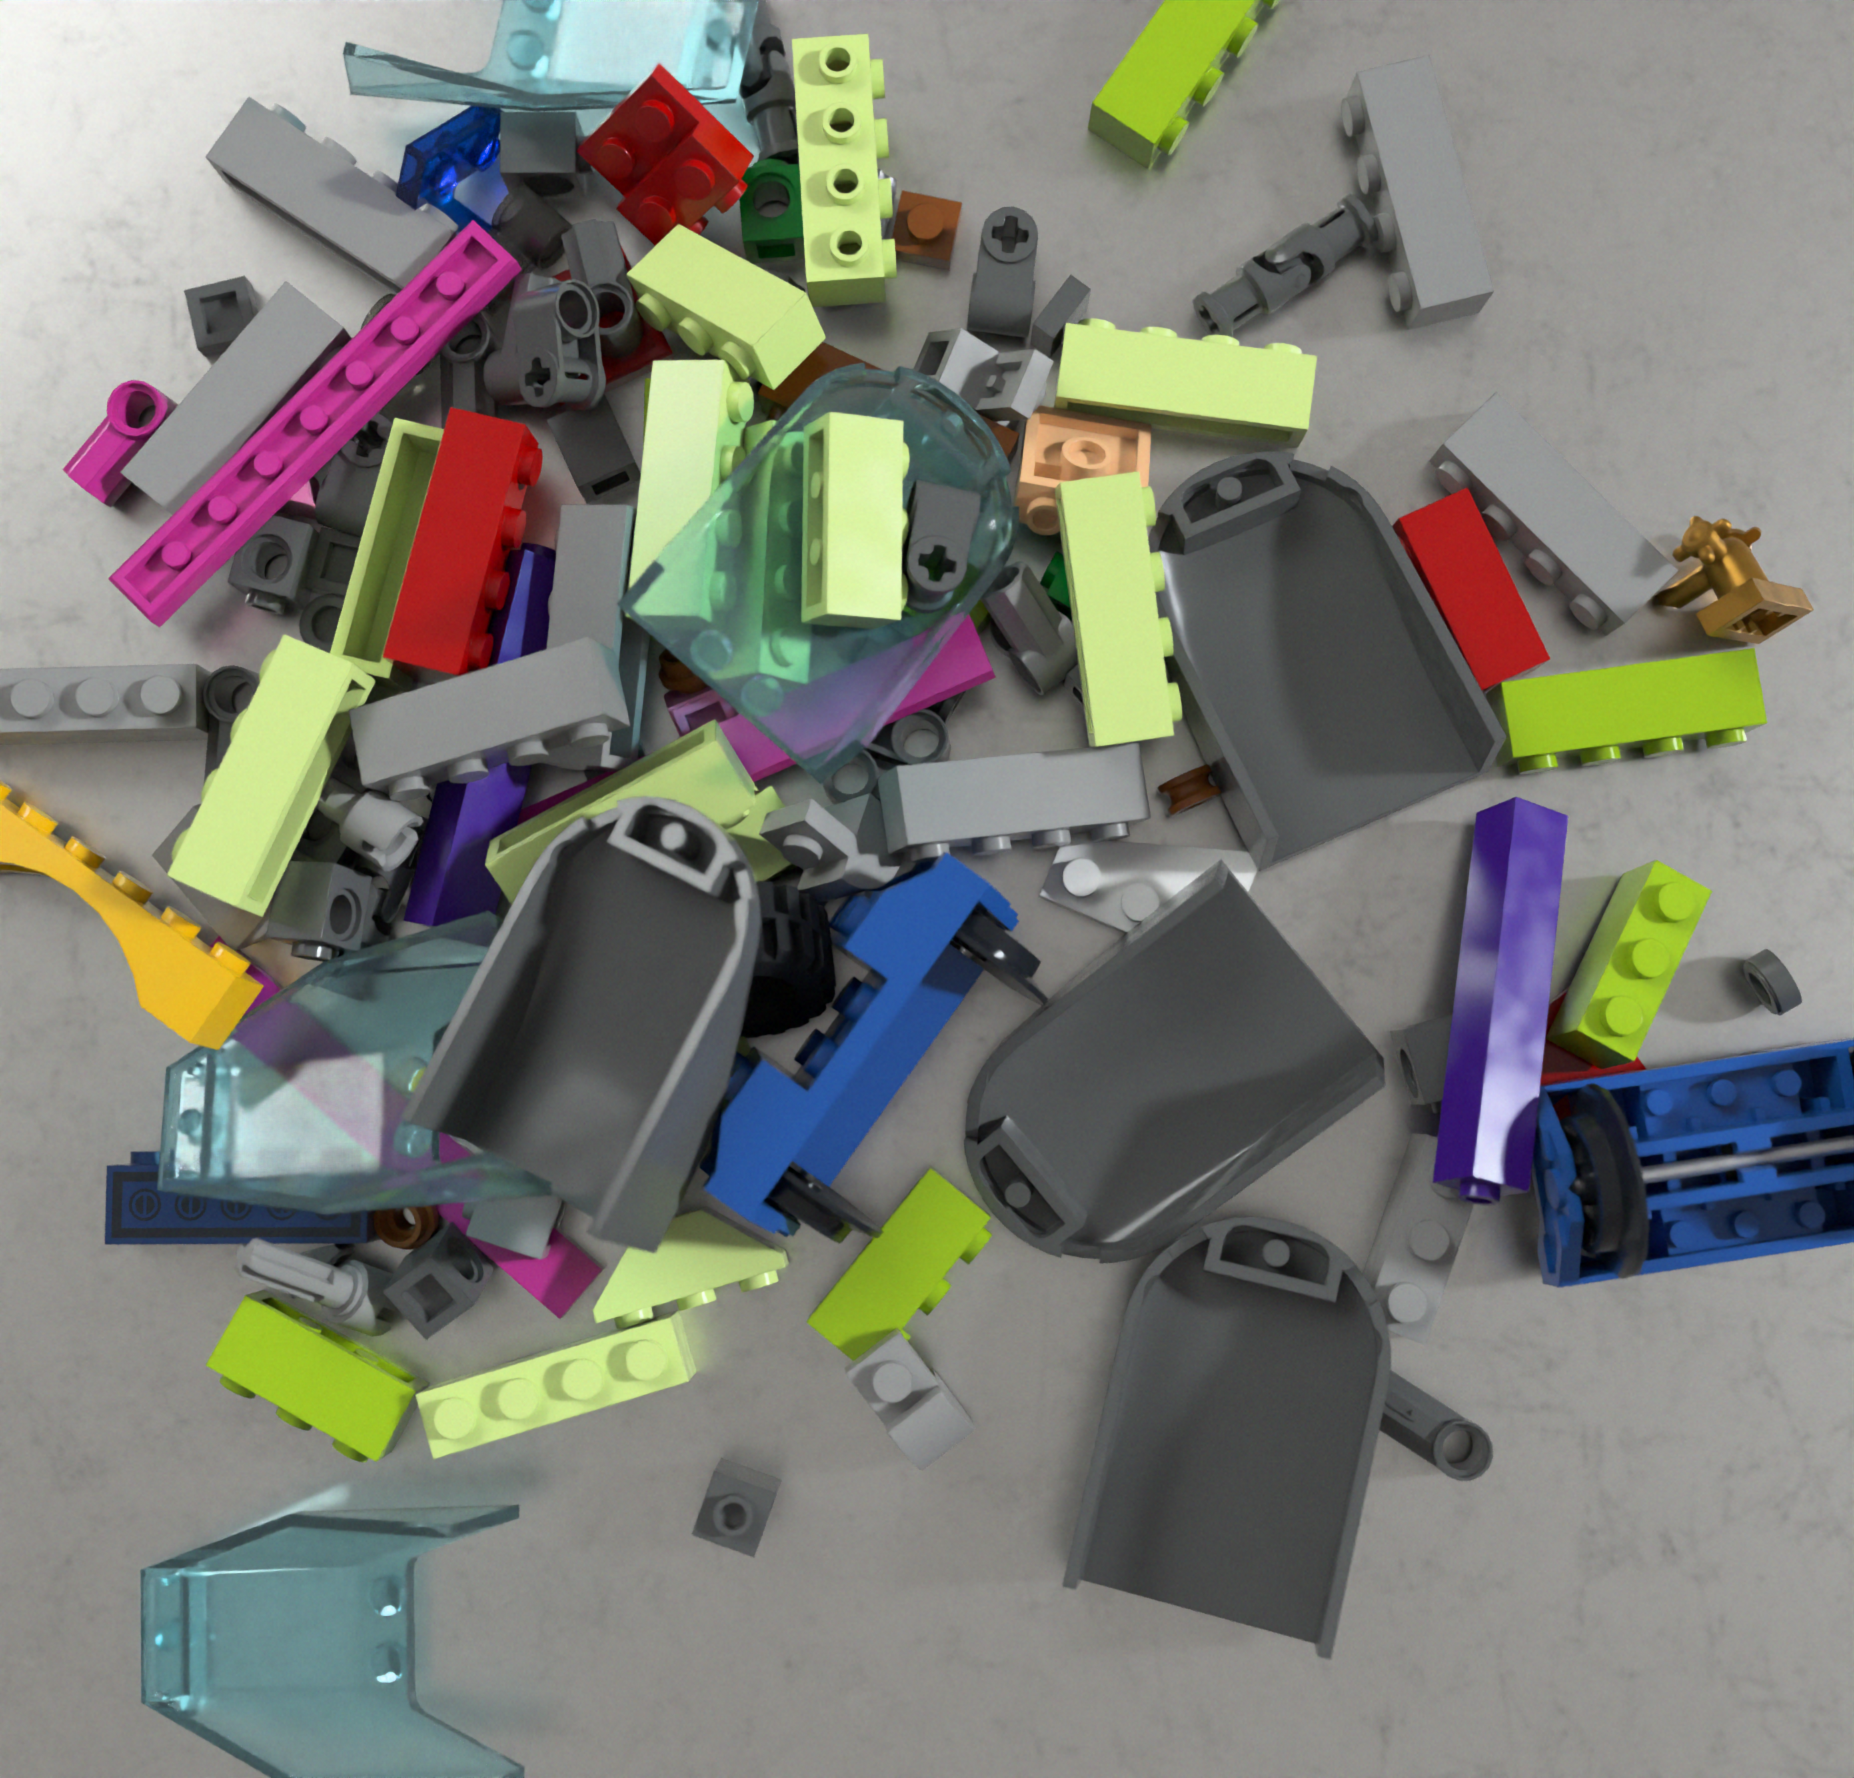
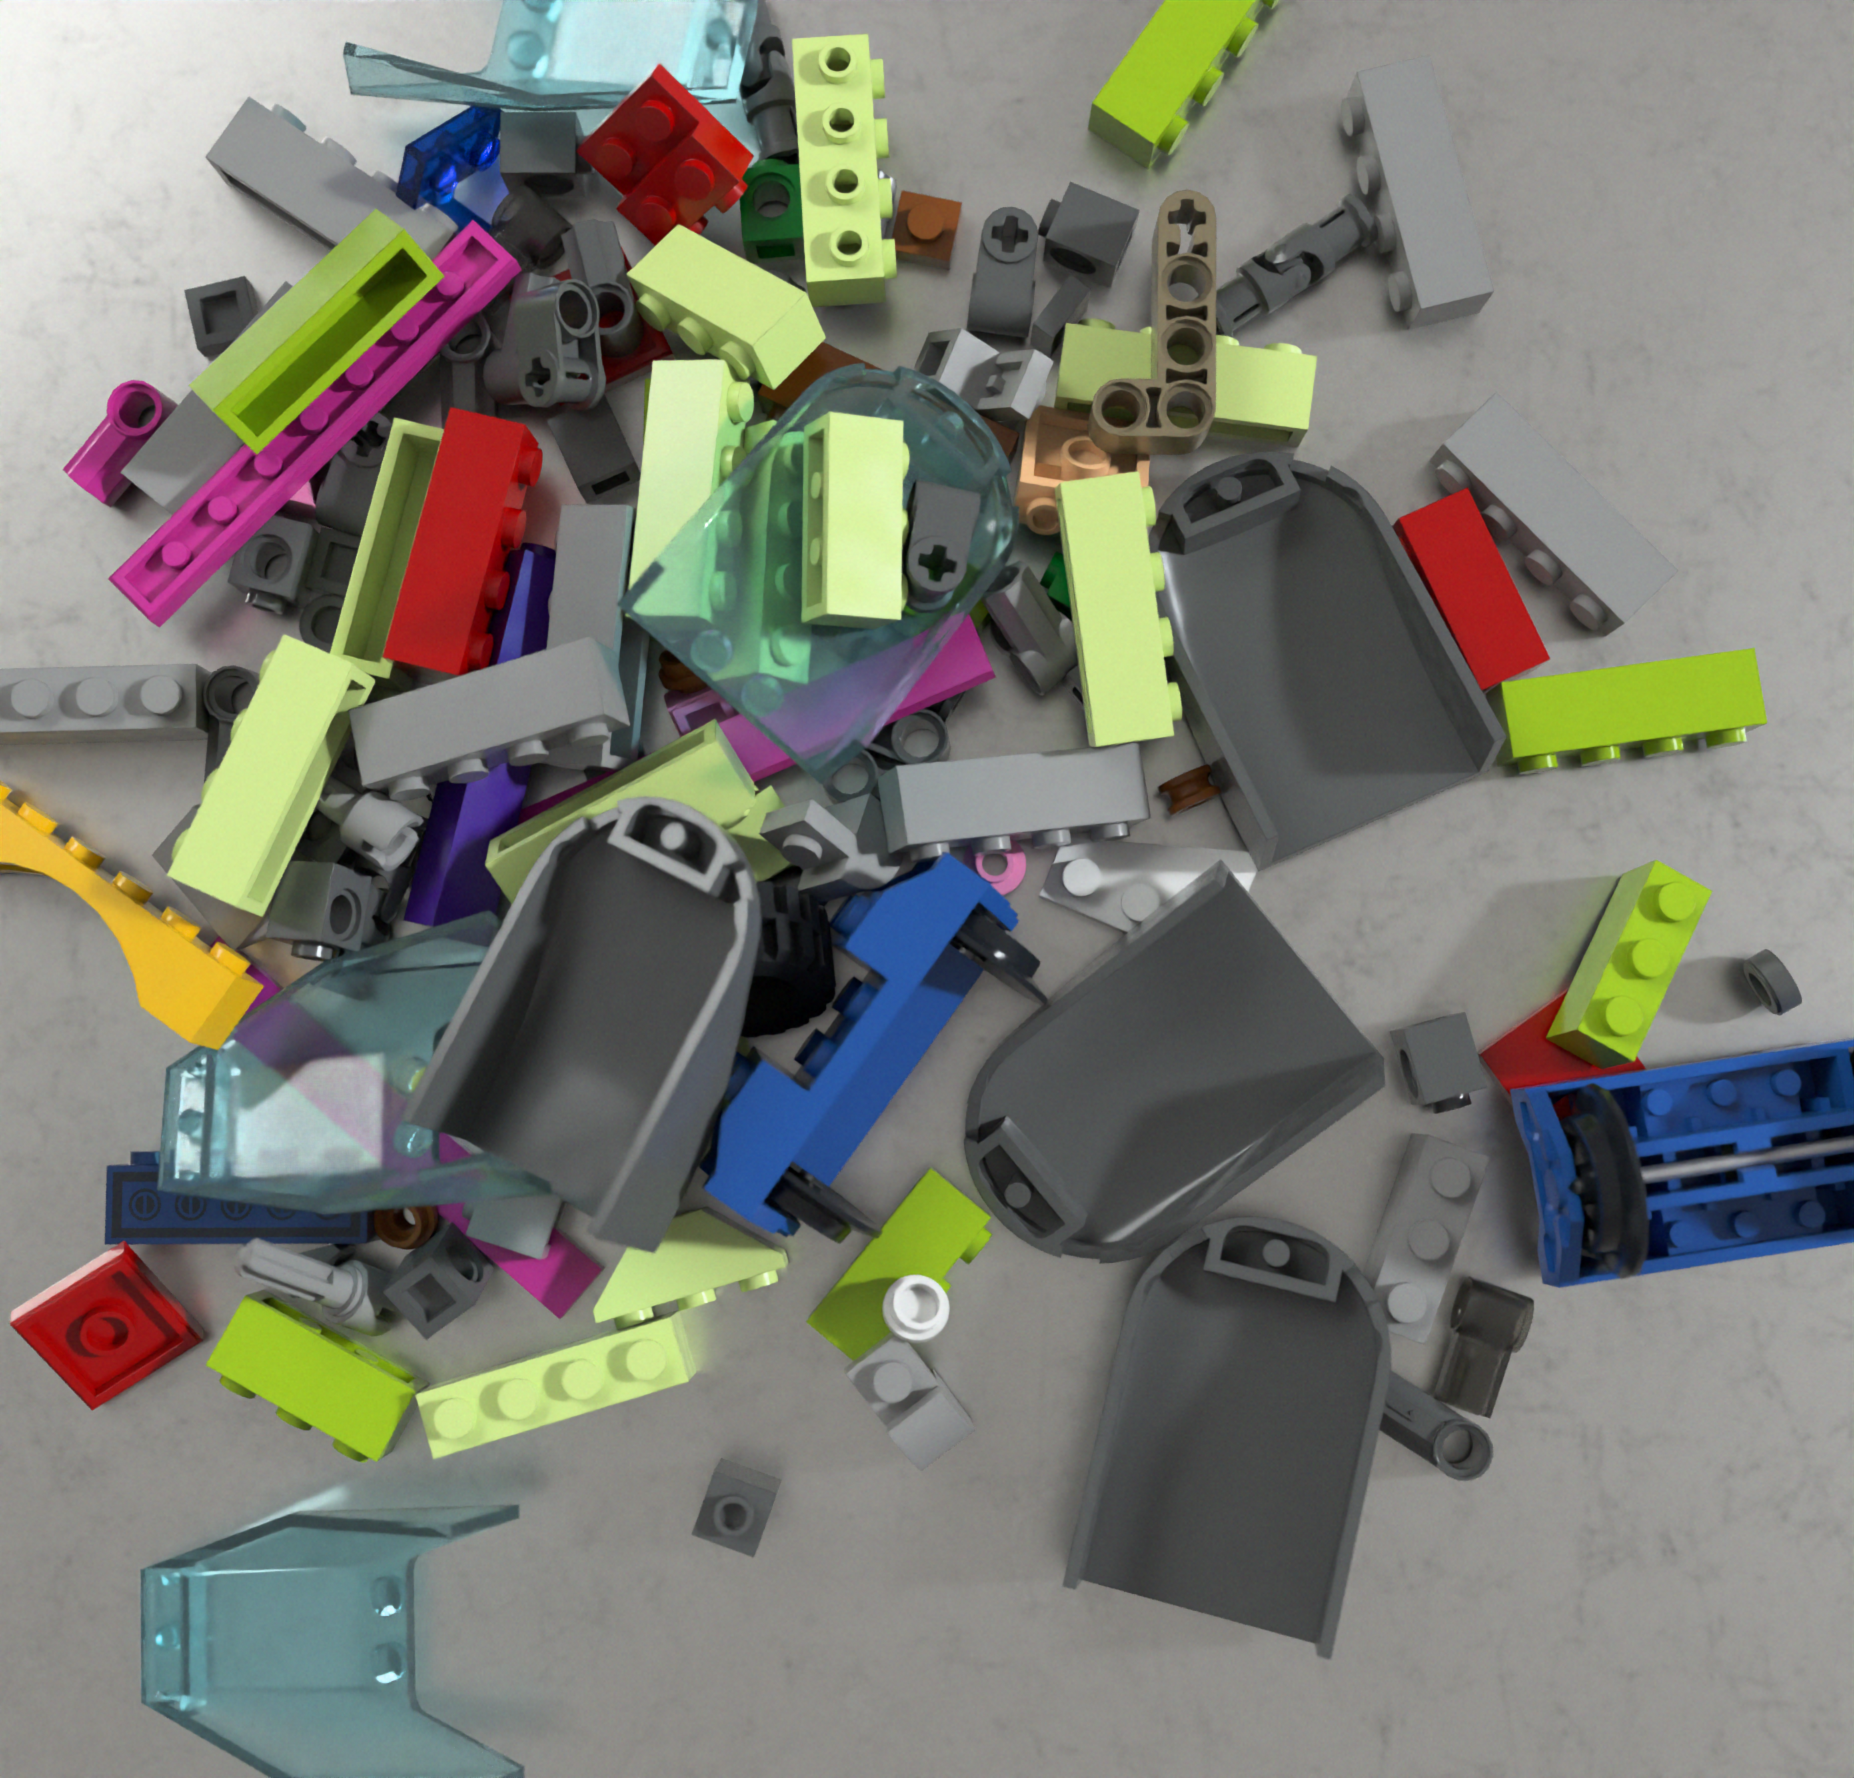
(106, 1325): none -> red tile
(317, 330): none -> lime brick
(915, 1308): none -> white plate
(1010, 877): none -> bright pink plate
(1088, 233): none -> dark grey brick
(1171, 324): none -> dark tan beam
(1486, 1329): none -> clear smoke piece
(1501, 1002): dark purple brick -> none
(1747, 602): pearl gold piece -> none

